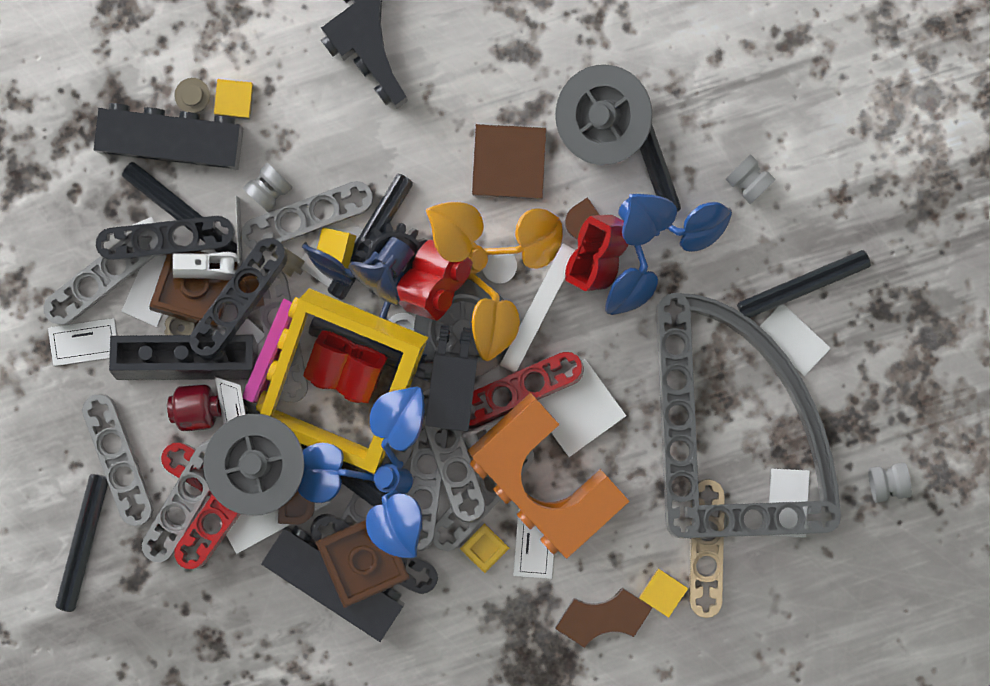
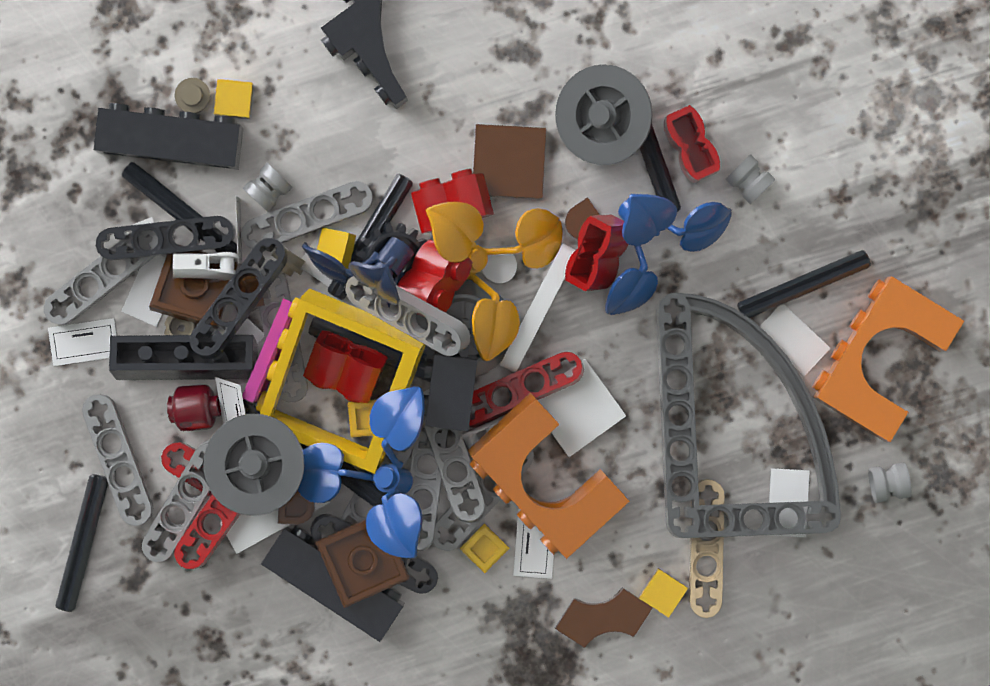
(360, 418): none -> yellow tile
(406, 318): none -> light grey beam
(463, 188): none -> red brick
(687, 136): none -> red brick
(844, 384): none -> orange arch

